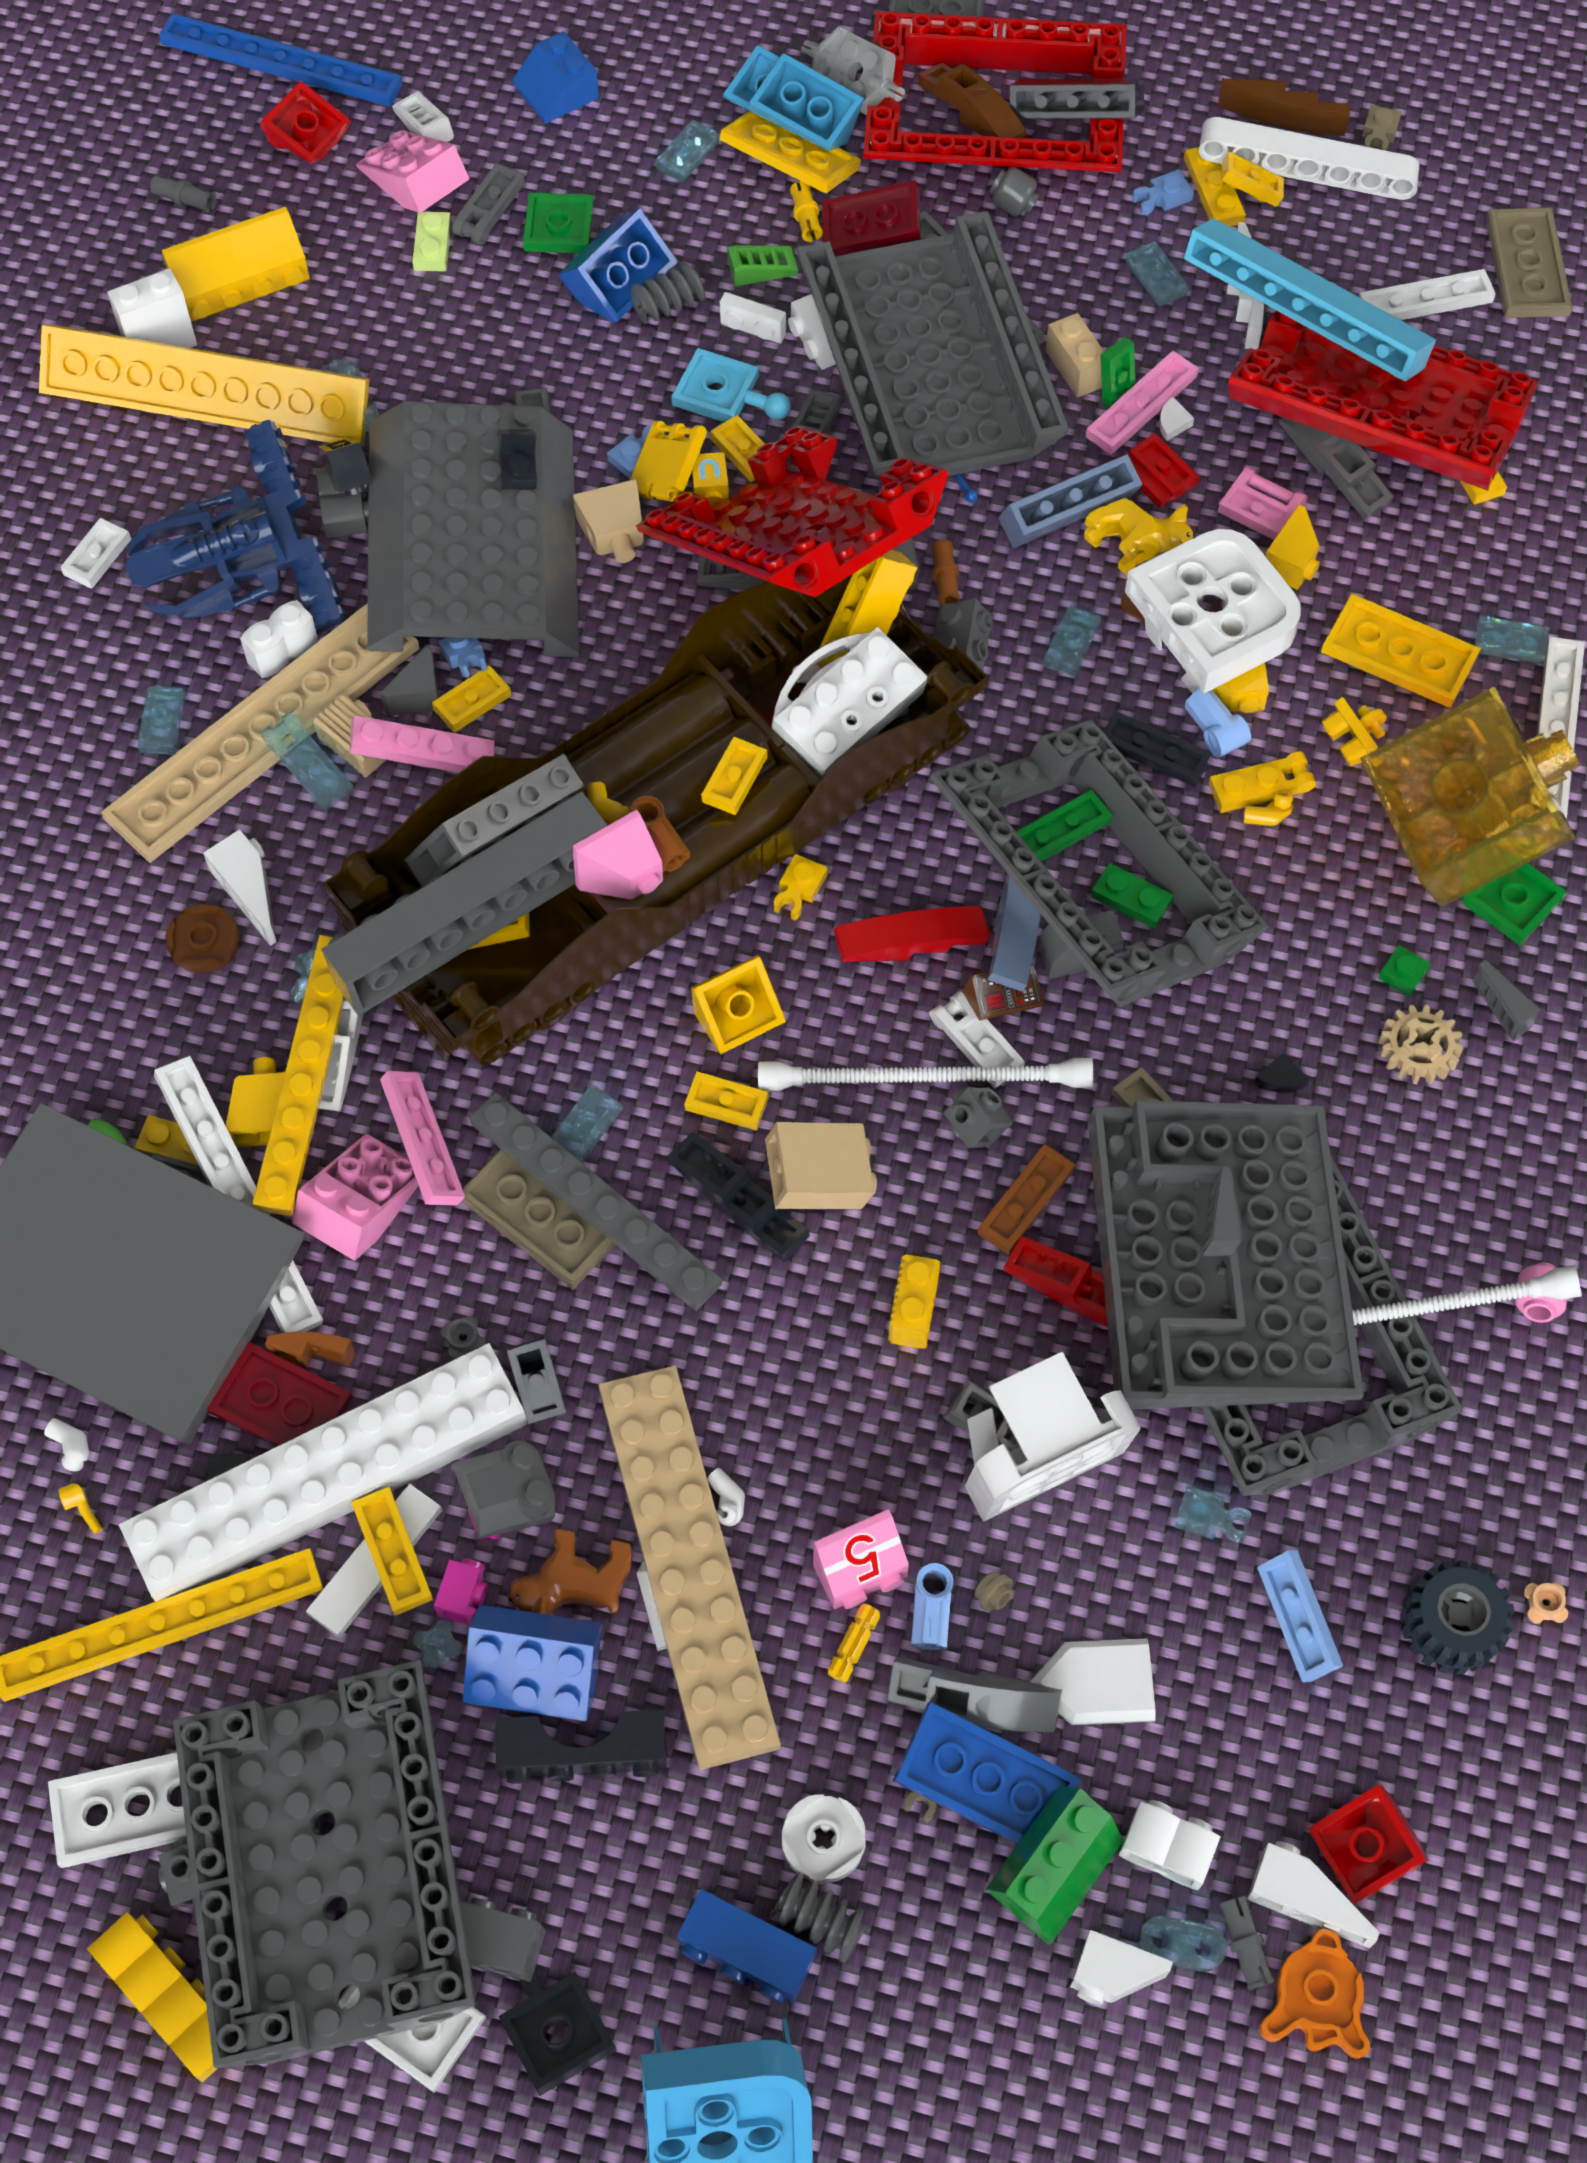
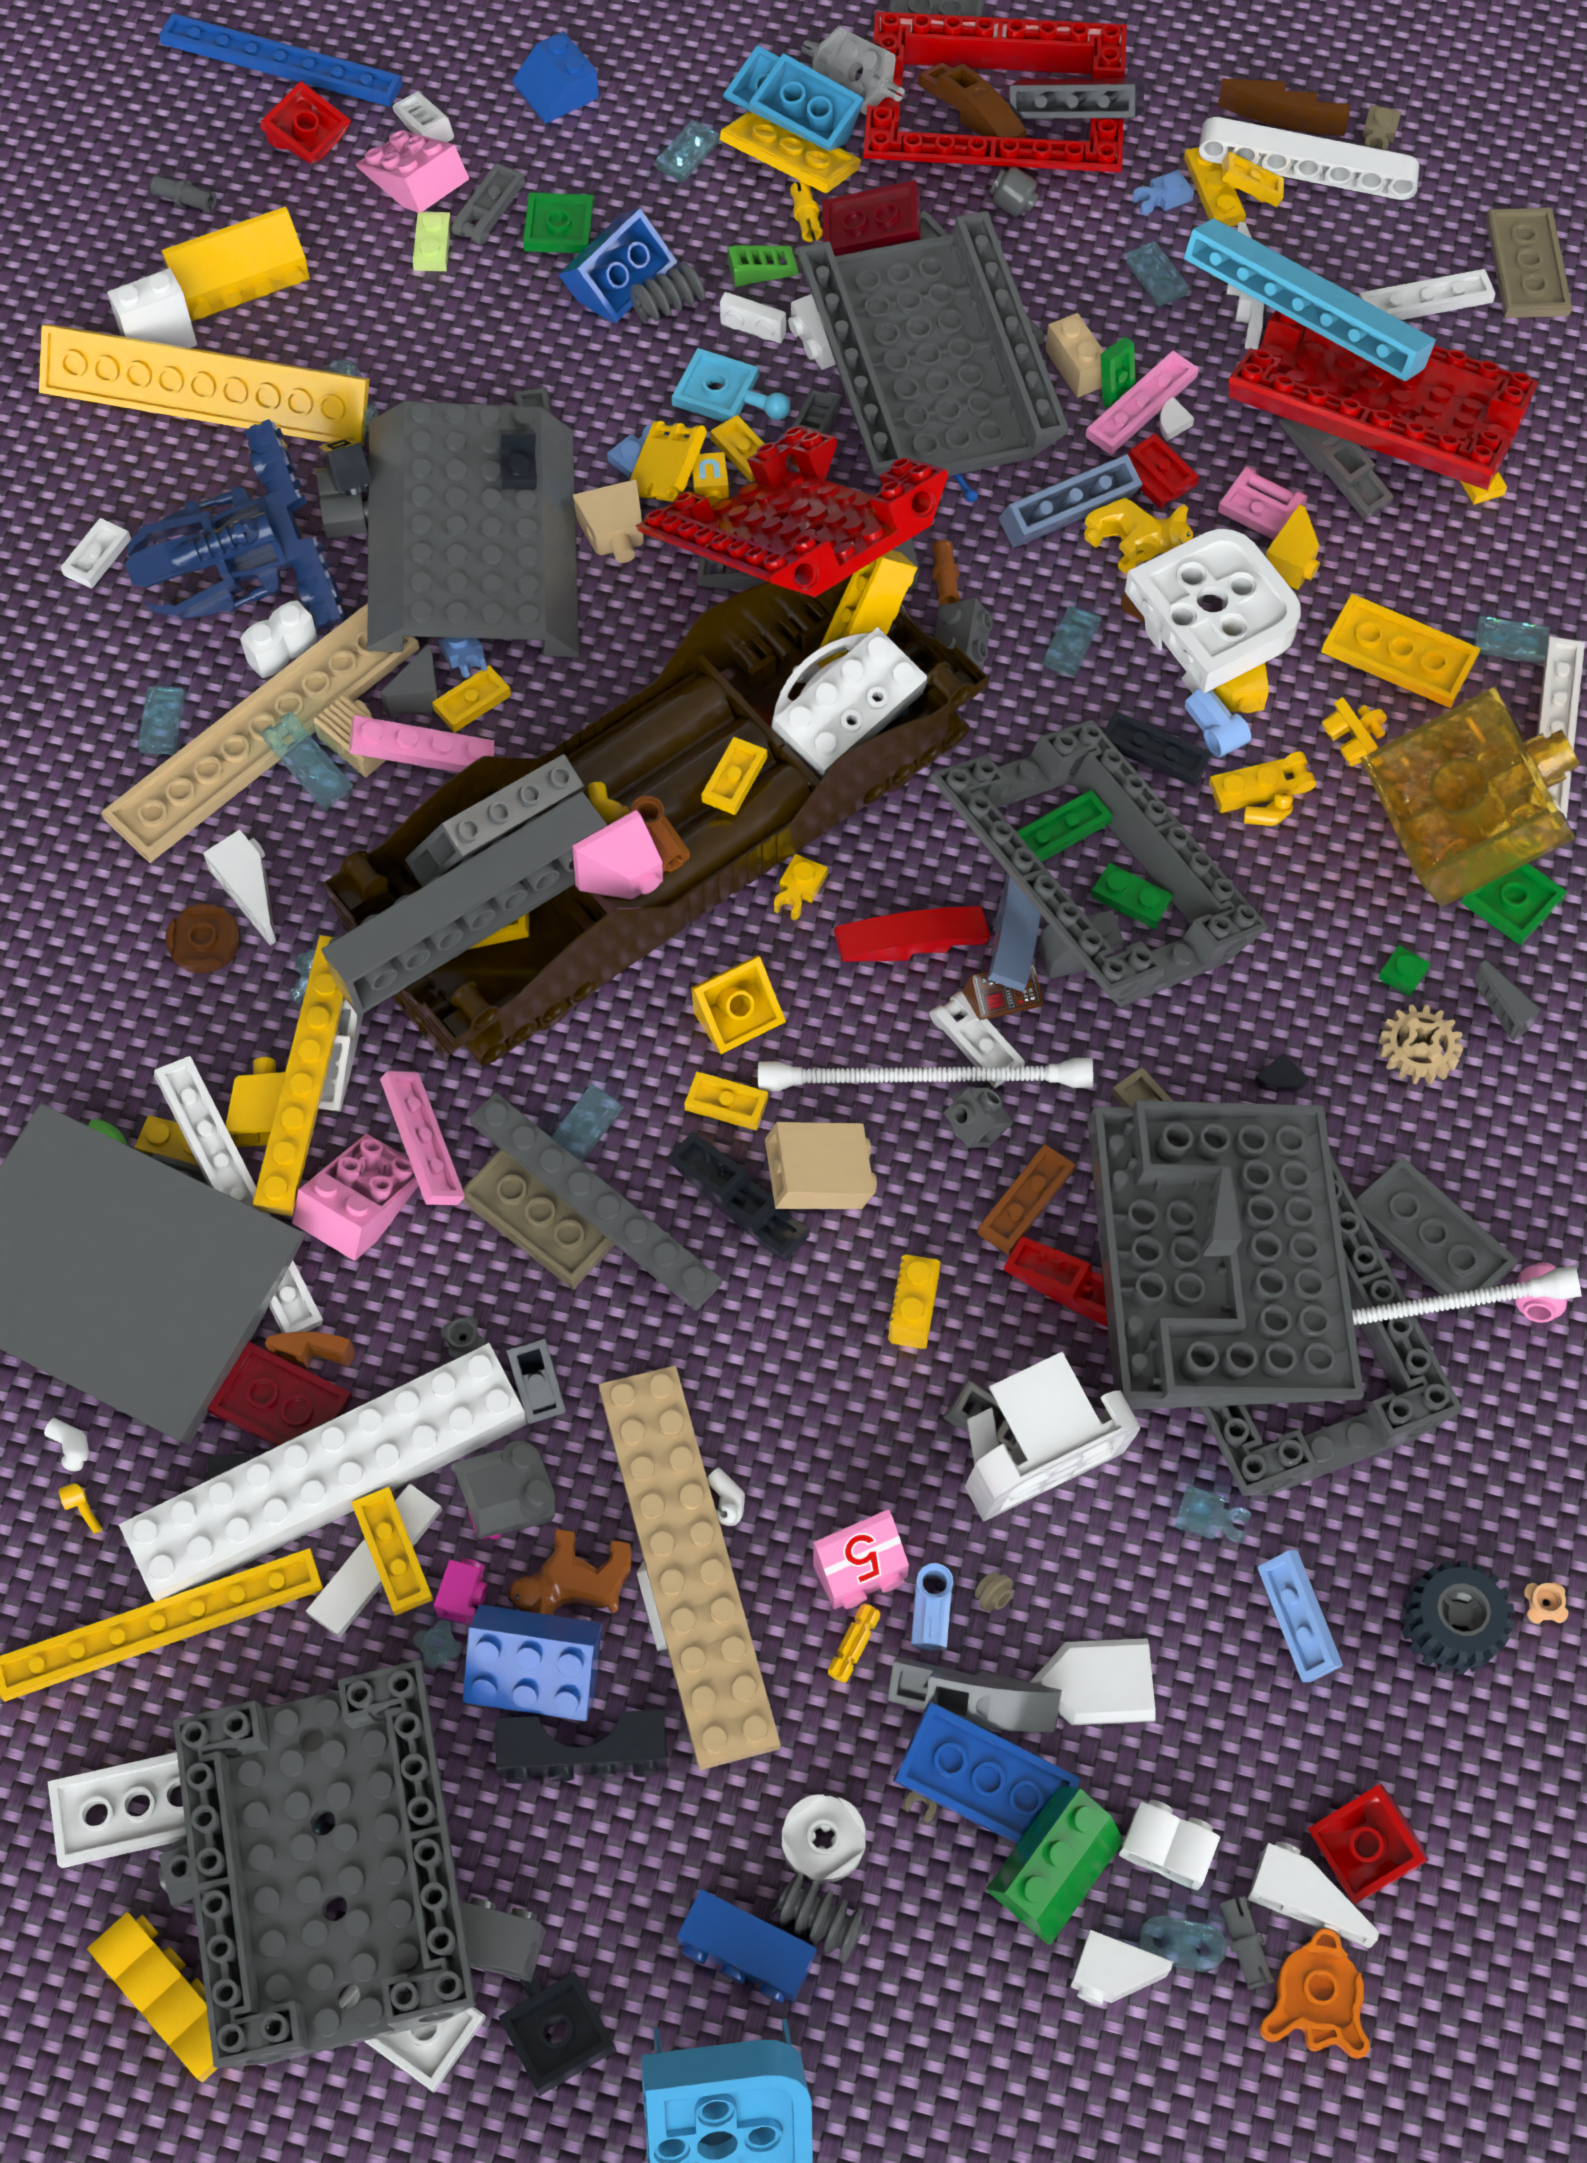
(1432, 1233): none -> dark grey plate

